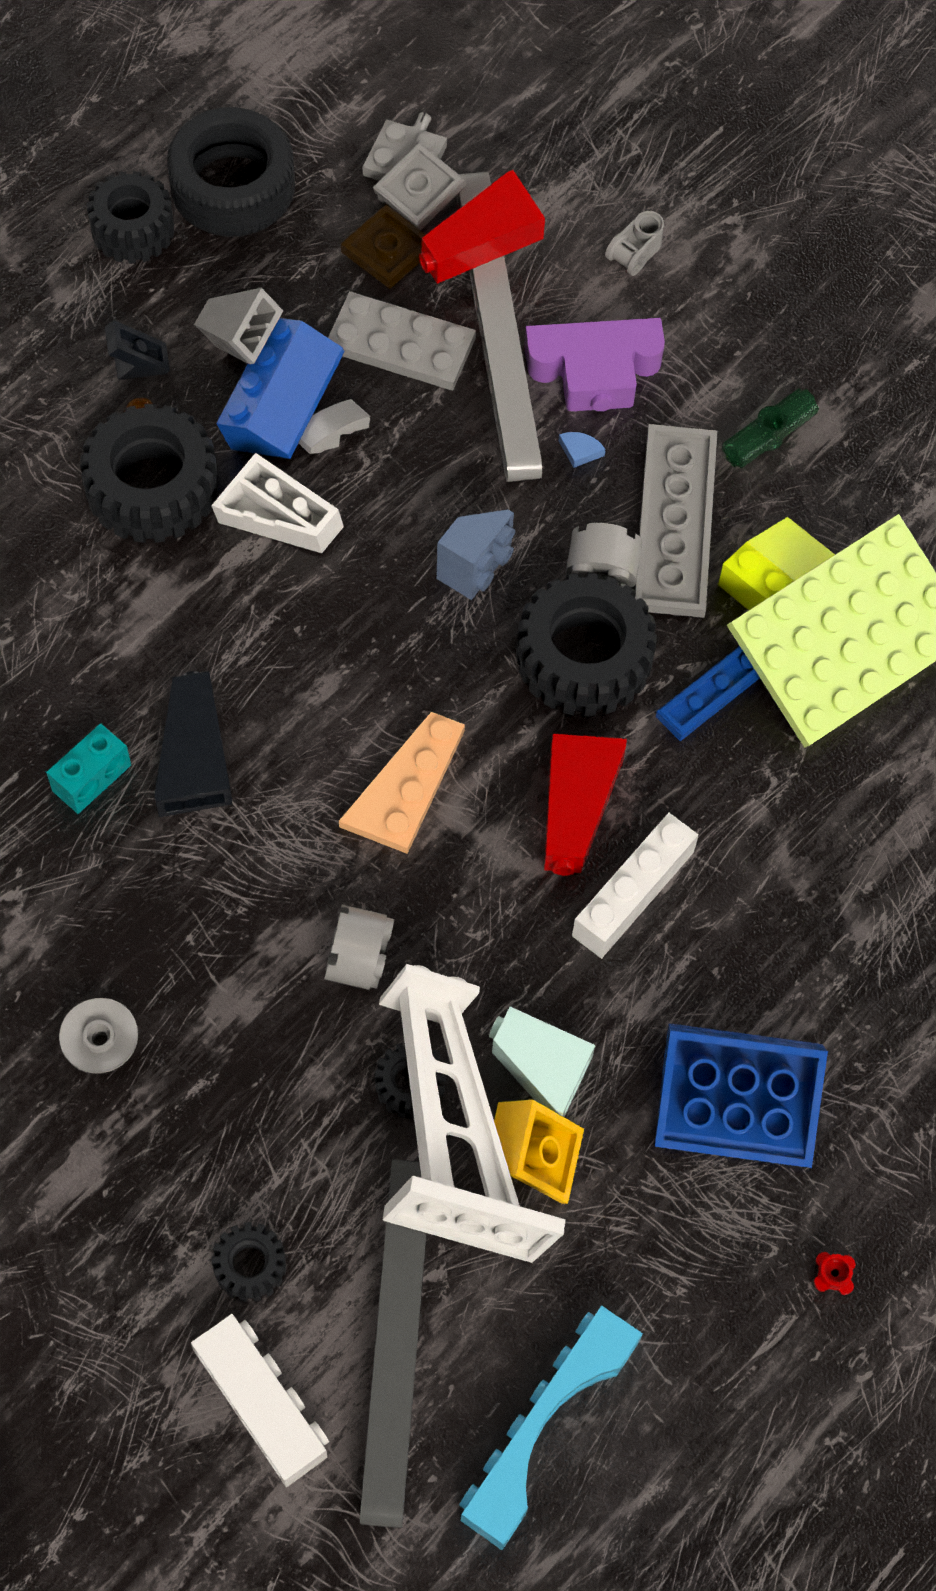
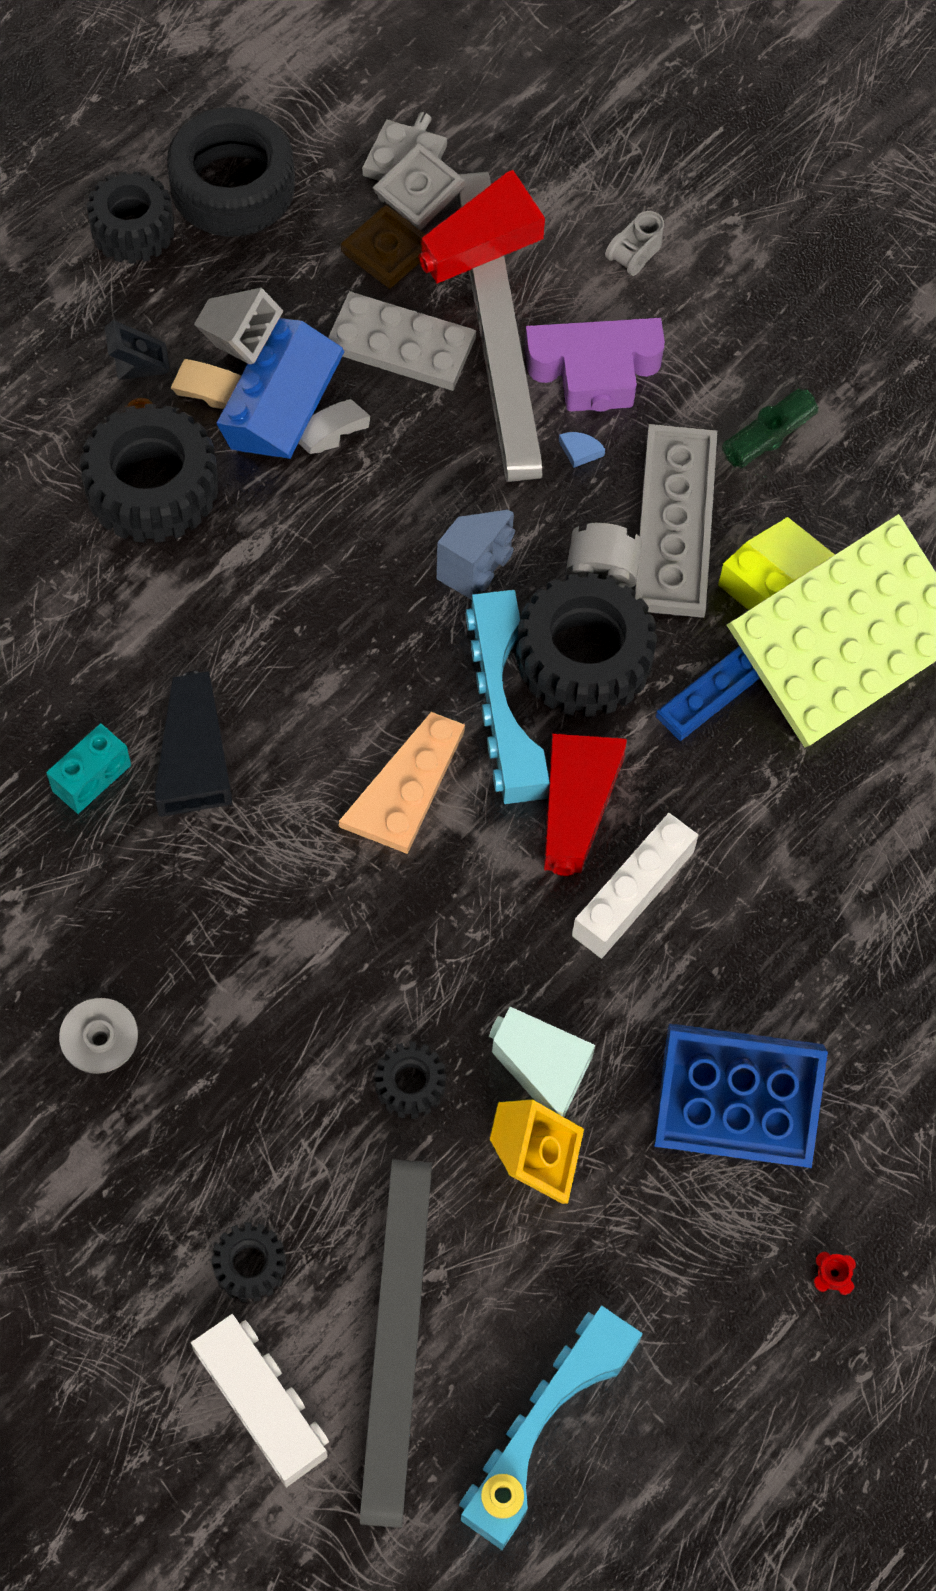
(205, 383): none -> tan slope
(277, 507): white wedge -> none
(356, 947): light grey brick -> none
(432, 1201): white piece -> none
(498, 1509): none -> light yellow plate
(520, 761): none -> medium azure arch

